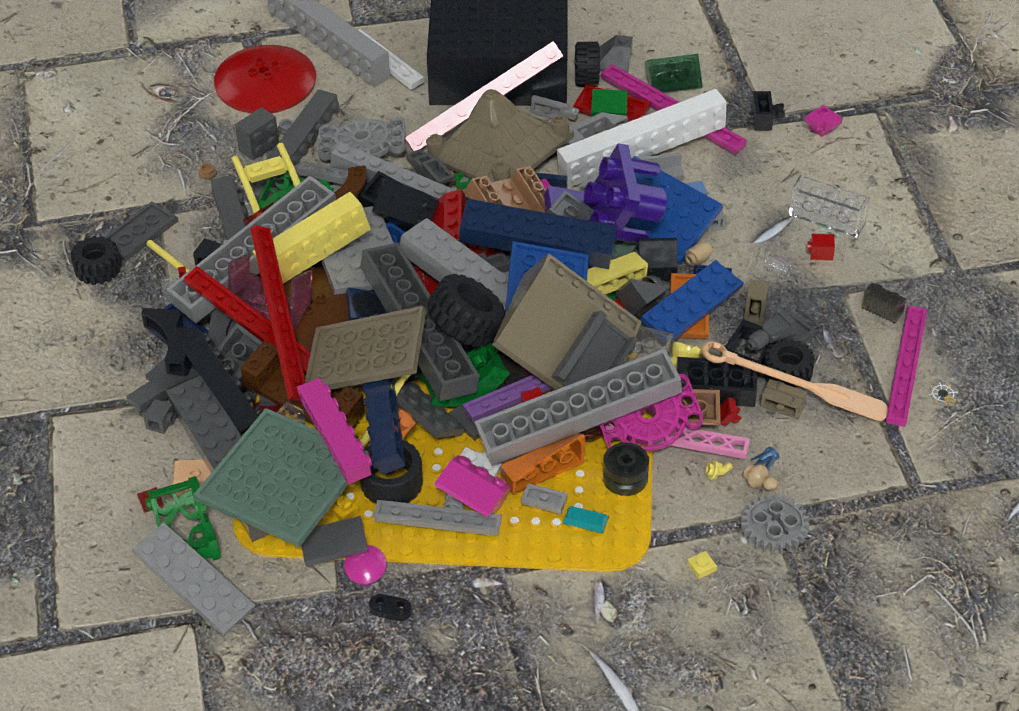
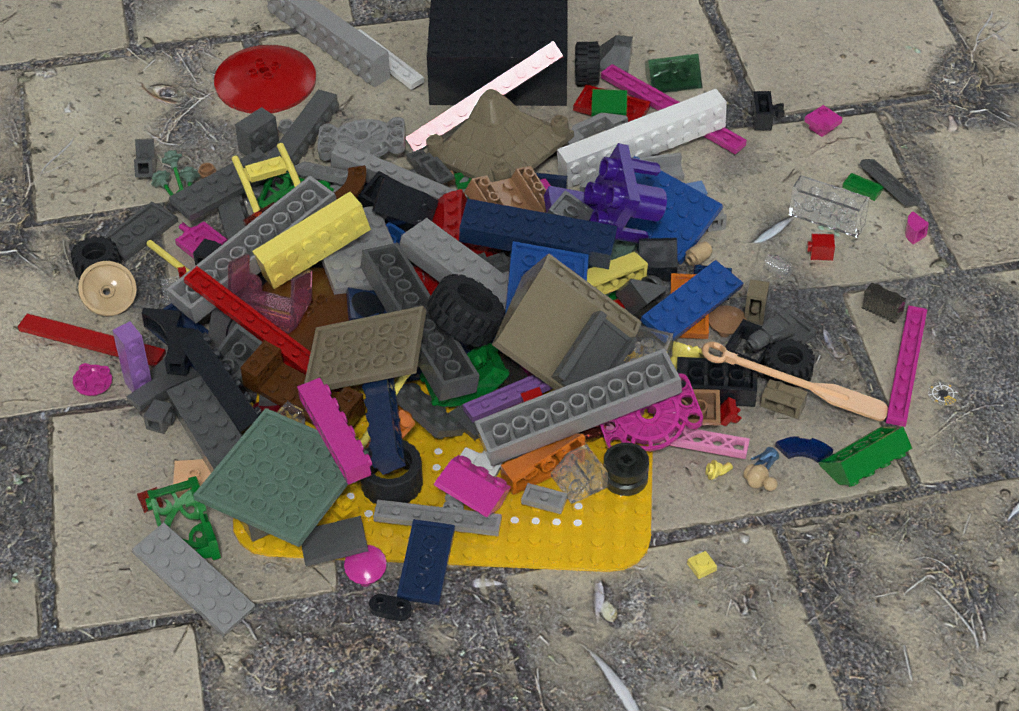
(81, 337): none -> red tile
(92, 379): none -> dark pink dish
(110, 277): none -> tan dish
(132, 356): none -> medium lavender brick
(145, 158): none -> dark grey brick
(187, 174): none -> sand green plant
(194, 236): none -> dark pink plate
(214, 189): none -> dark grey plate
(278, 310): red plate -> none
(426, 562): none -> dark blue plate
(551, 108): light grey hinge -> none
(580, 474): none -> clear slope
(586, 519): teal tile -> none
(726, 319): none -> medium nougat dish
(775, 523): light grey gear -> none
(802, 447): none -> clear blue tile
(862, 186): none -> green tile
(867, 455): none -> green slope
(887, 180): none -> dark grey tile
(916, 228): none -> dark pink brick

